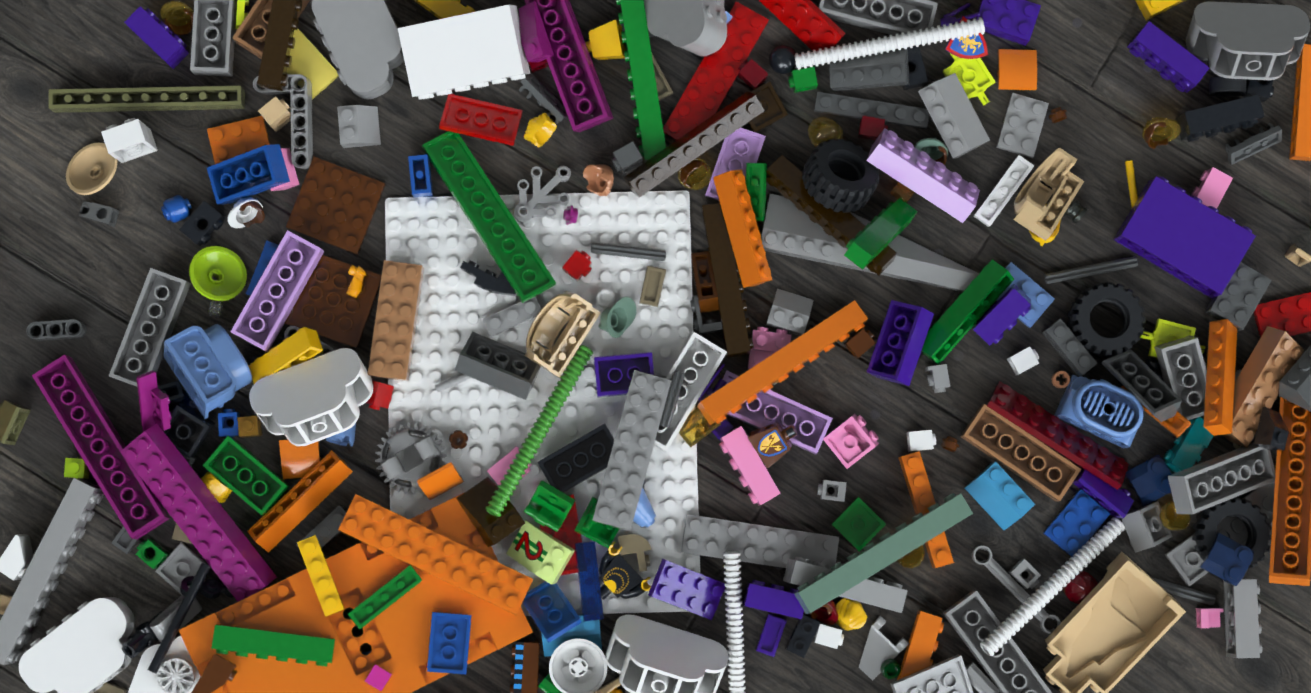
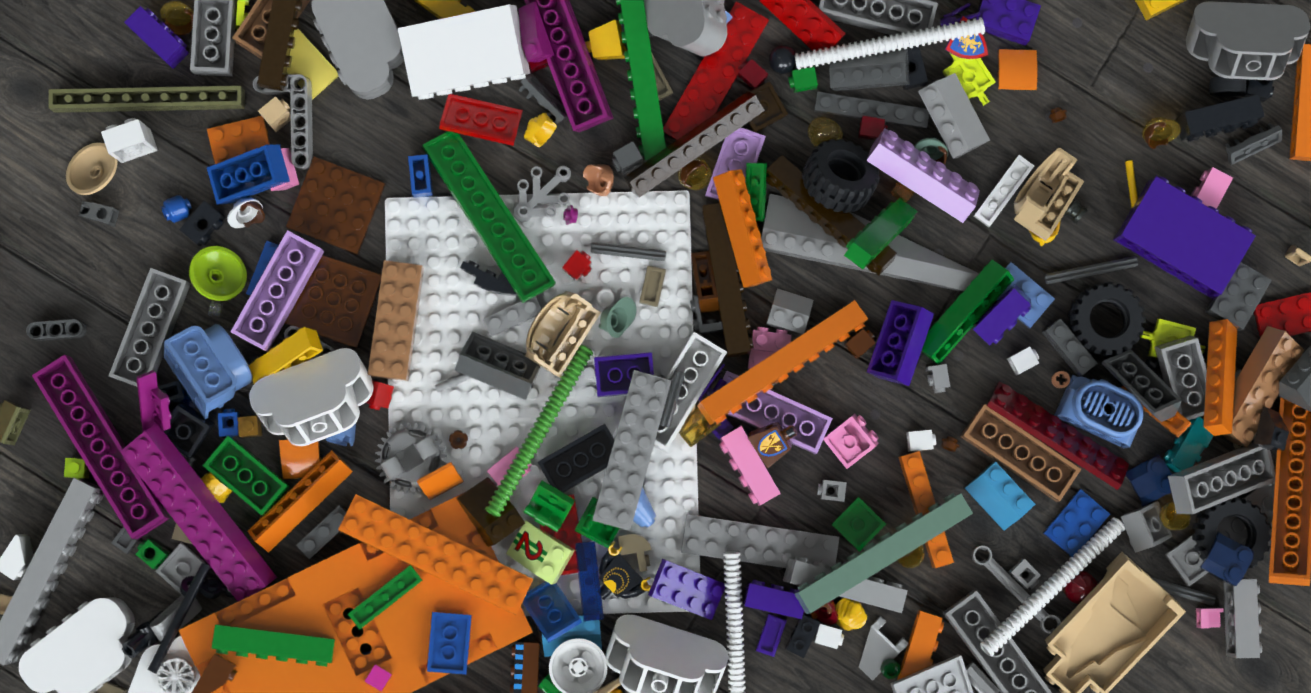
(320, 575): yellow brick -> none
(356, 283): light orange arm -> none
(358, 126): light grey slope -> none
(1022, 125): light grey plate -> none
(1112, 500): dark purple slope -> none
(1167, 57): dark purple brick -> none

